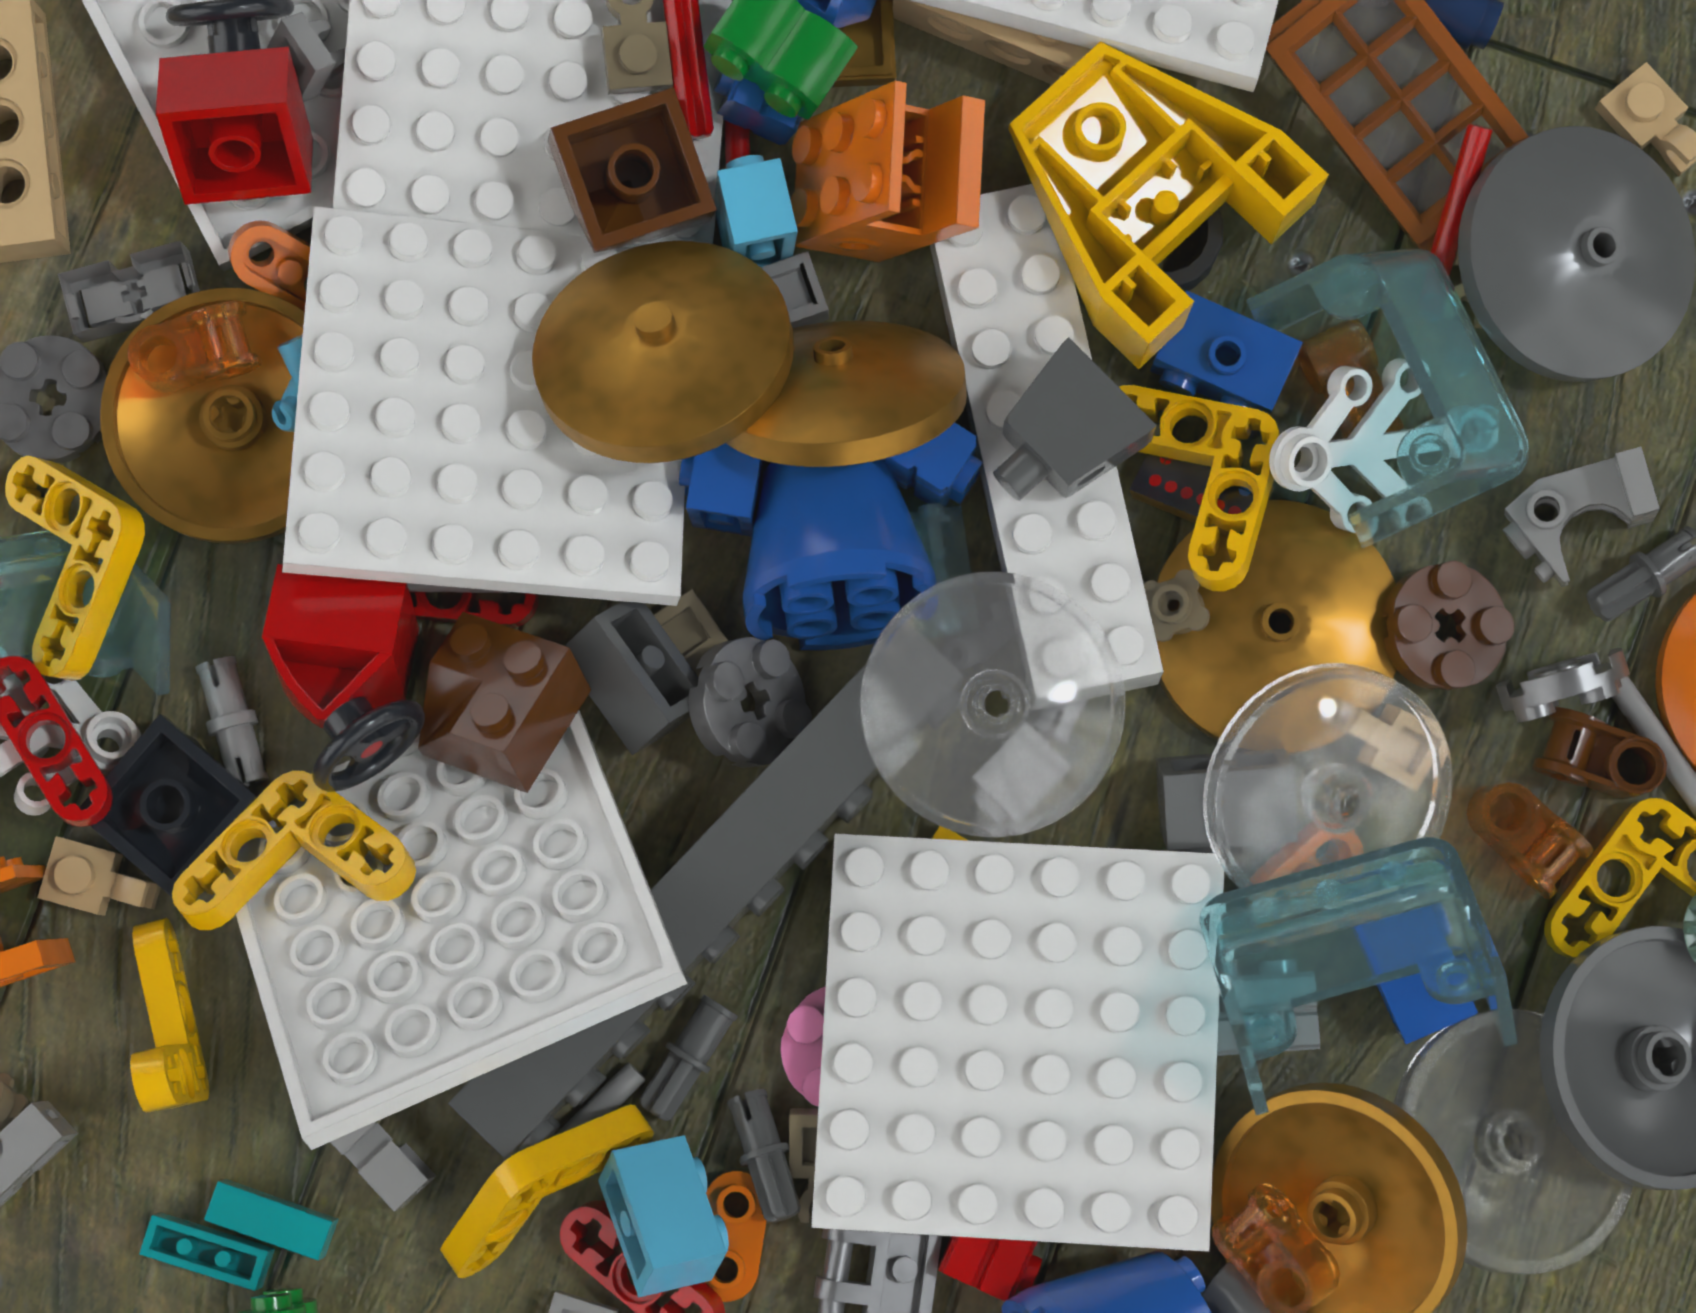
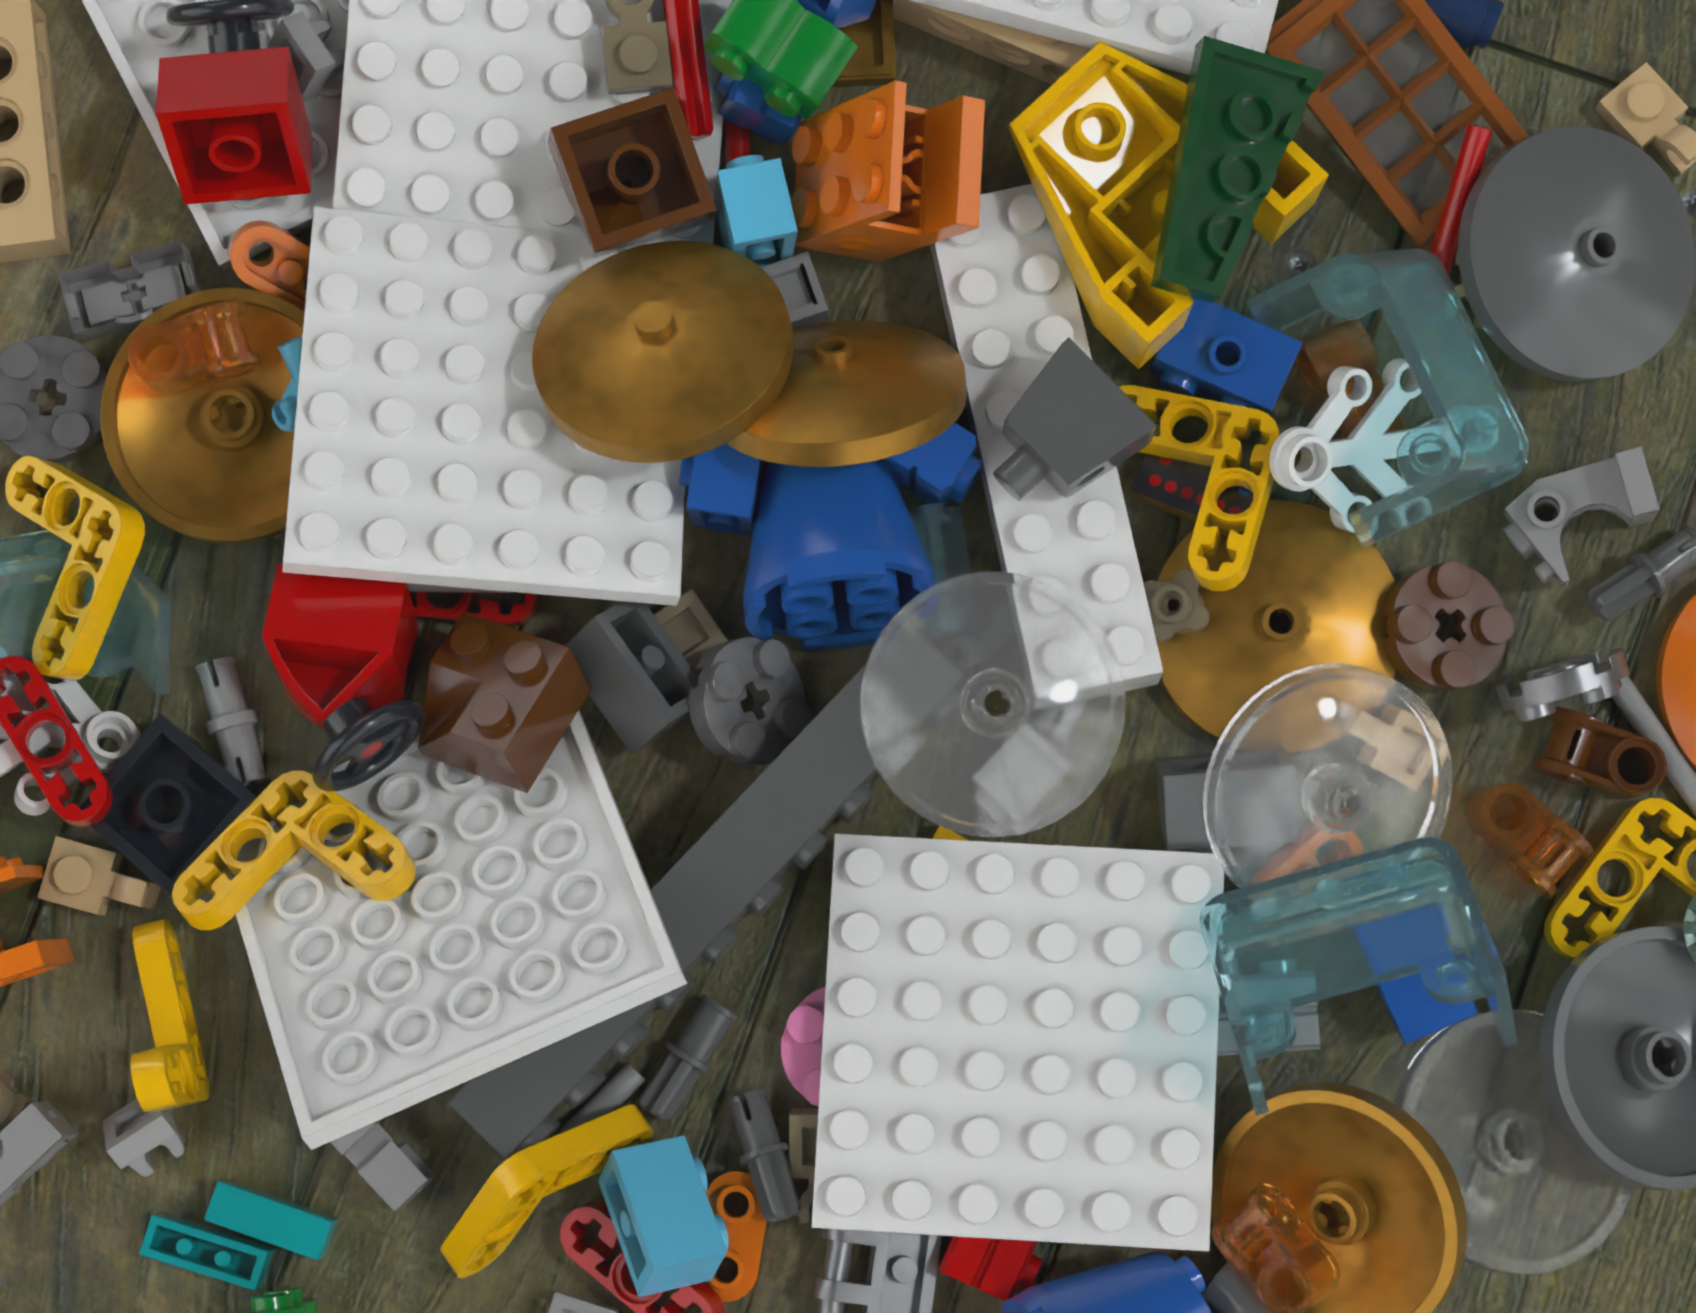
(133, 1133): none -> light grey tile
(1229, 144): none -> dark green wing

